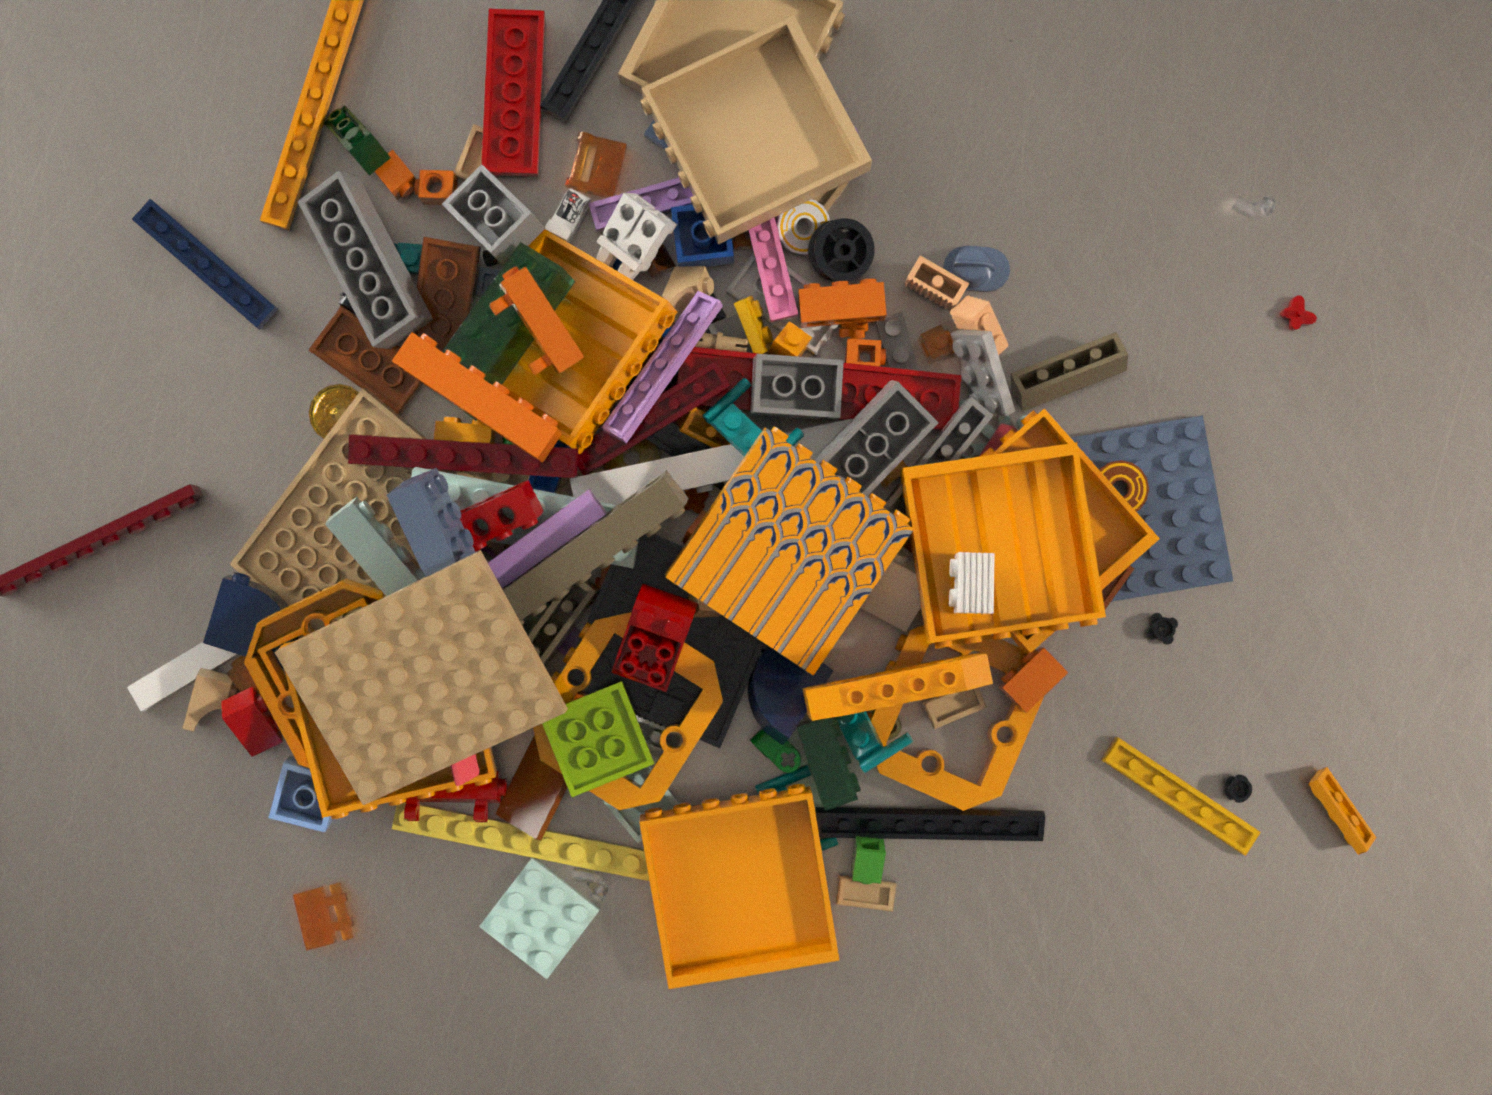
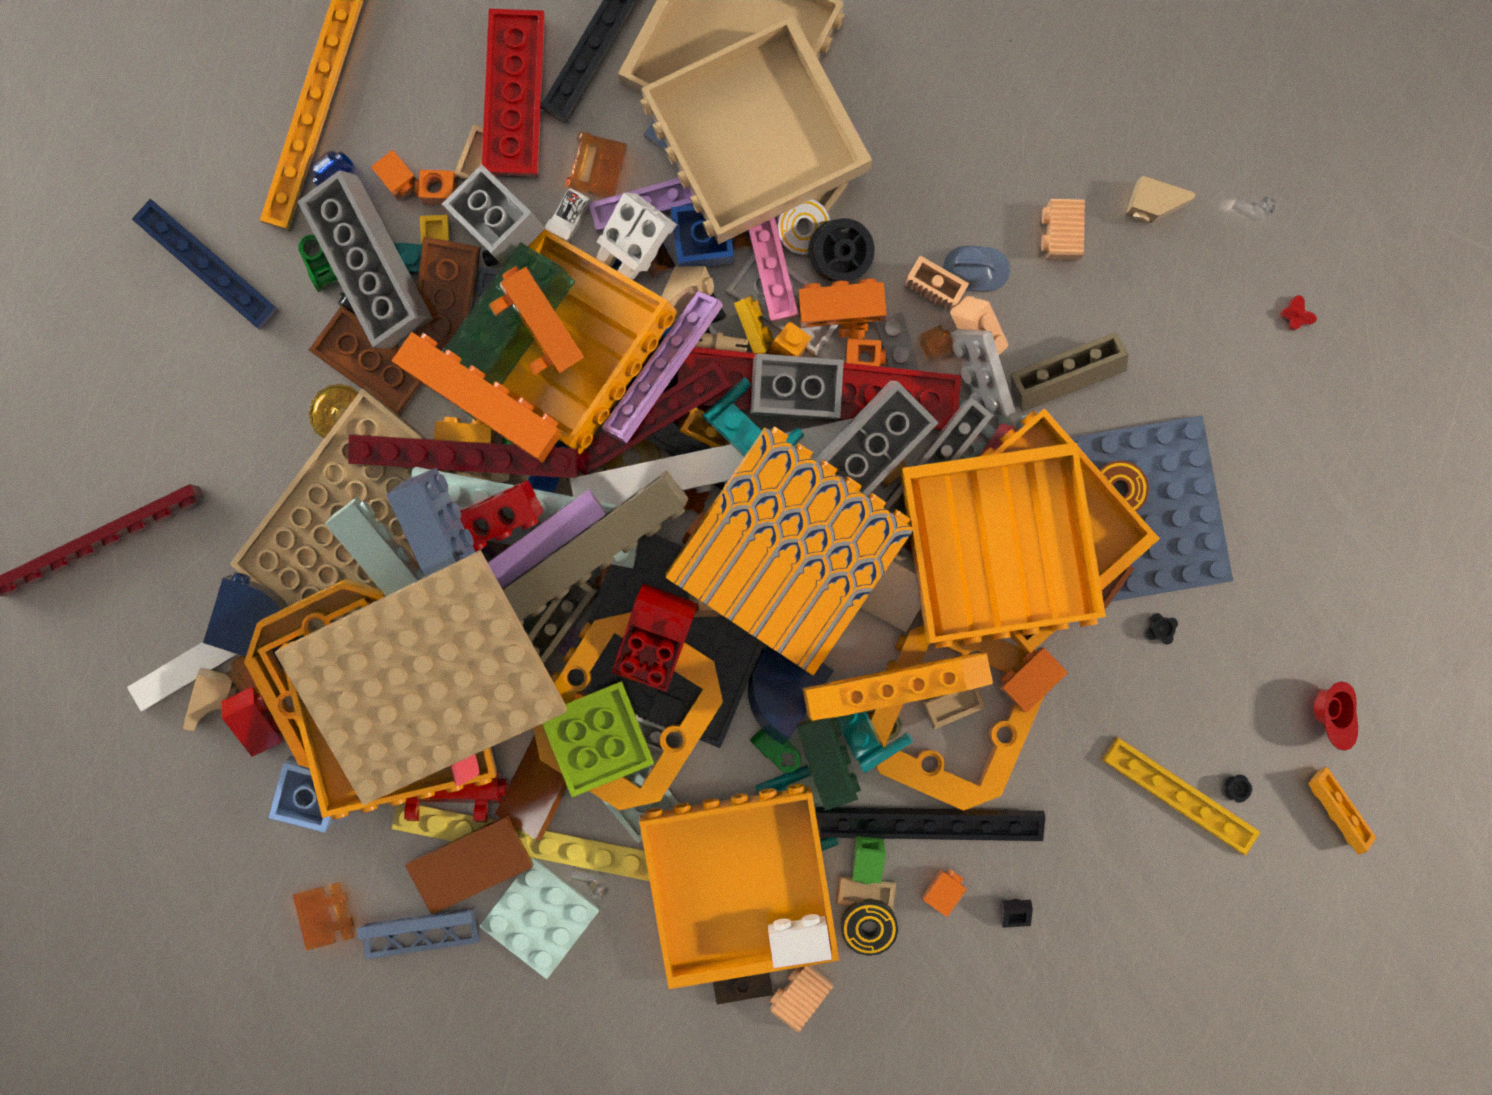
(317, 265): none -> green piece
(330, 164): none -> clear blue head
(357, 139): dark green slope -> none
(415, 924): none -> sand blue fence
(435, 227): none -> yellow plate
(469, 864): none -> dark orange tile
(743, 988): none -> dark brown plate
(799, 941): none -> white brick
(800, 996): none -> light nougat brick
(869, 942): none -> pearl dark grey tile
(944, 891): none -> orange brick
(973, 583): white brick -> none
(1016, 913): none -> black plate
(1064, 229): none -> light nougat brick
(1156, 199): none -> tan slope
(1338, 714): none -> red piece

